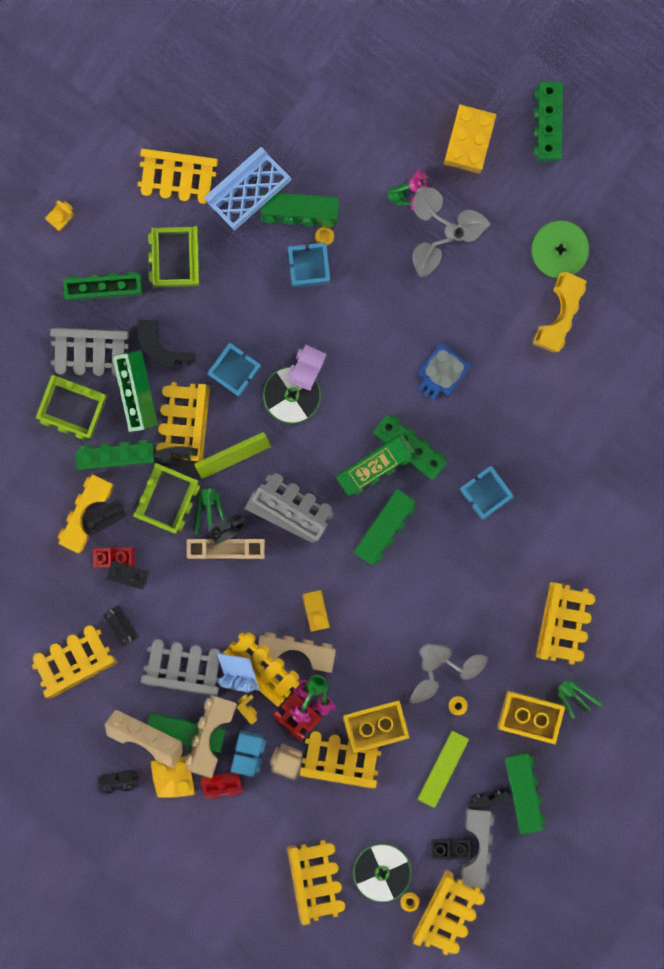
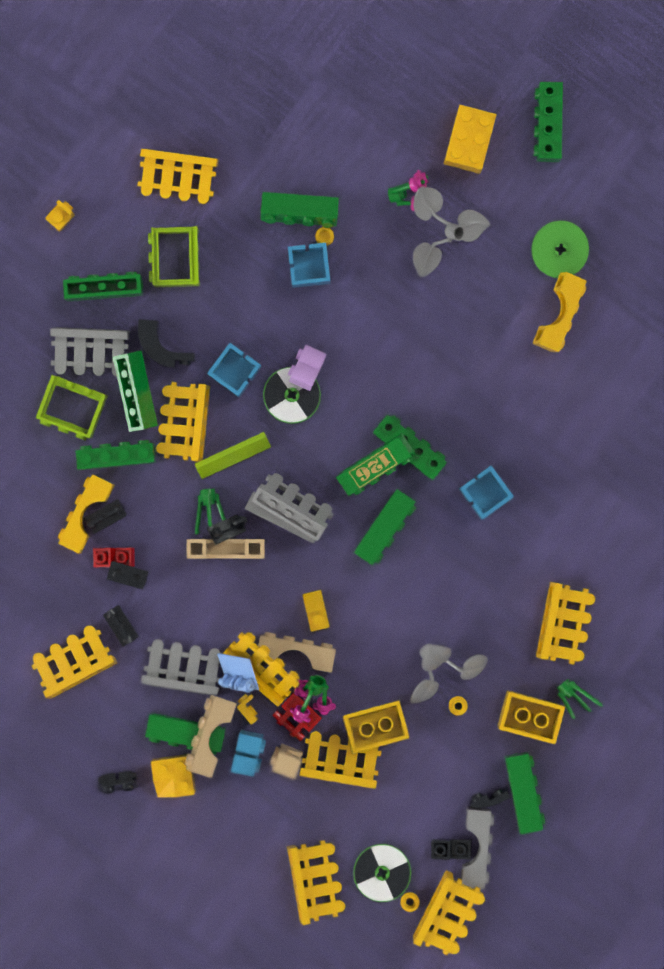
(160, 745): tan arch -> none
(173, 453): black slope -> none
(184, 508): lime window -> none
(222, 785): red plate -> none
(239, 180): light blue fence -> none
(442, 372): piece -> none
(443, 769): lime tile -> none

